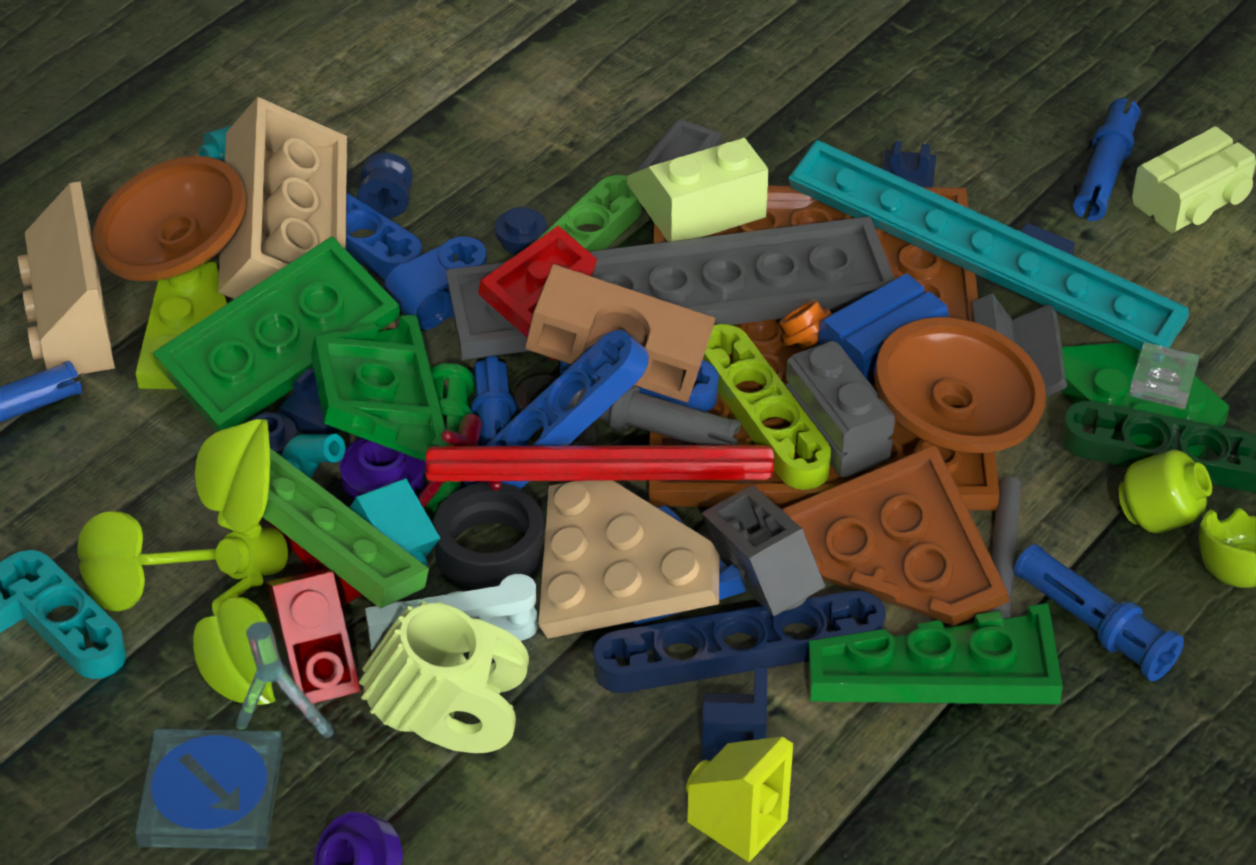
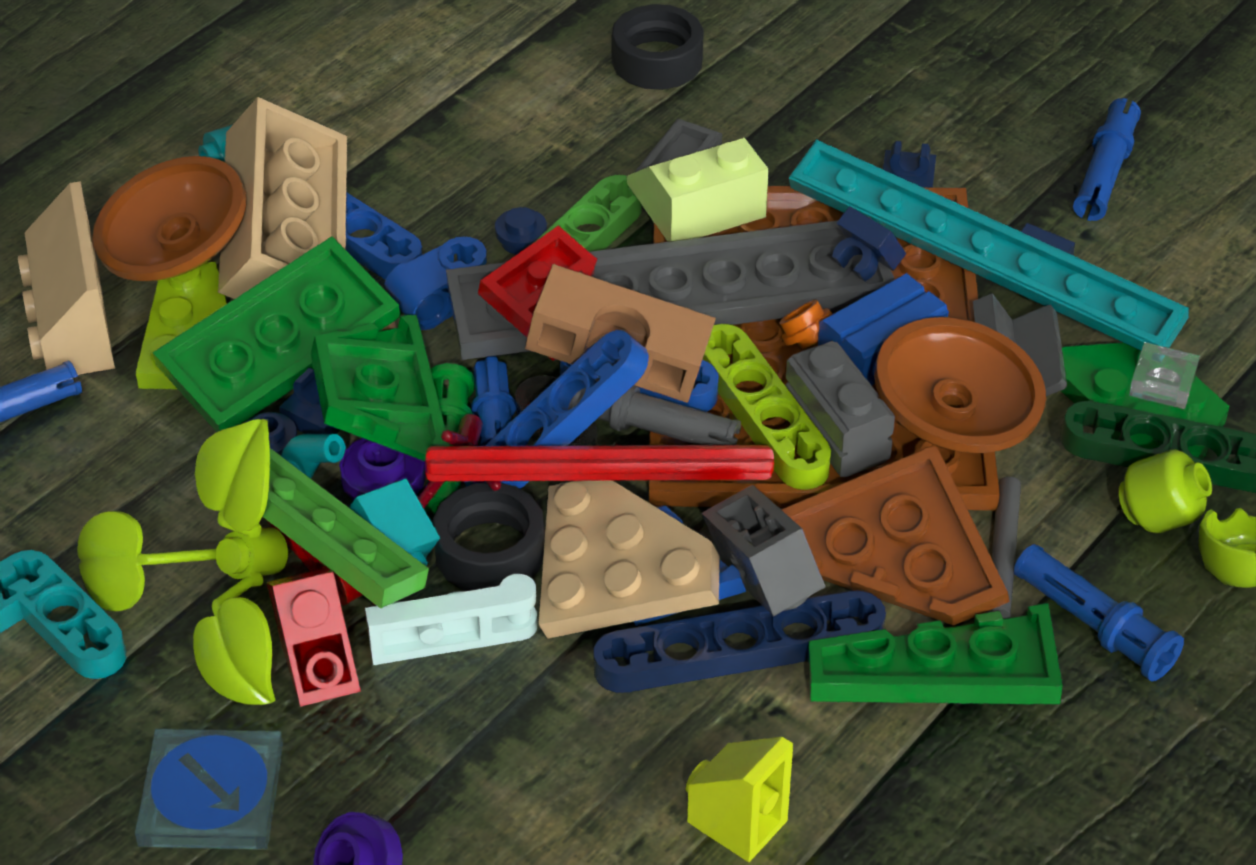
(269, 670): clear light blue plant -> none
(385, 184): dark blue wheel -> none
(423, 678): yellowish green piece -> none
(657, 24): none -> black tyre
(734, 716): dark blue panel -> none
(866, 239): none -> dark blue tile
(1194, 180): yellowish green brick -> none

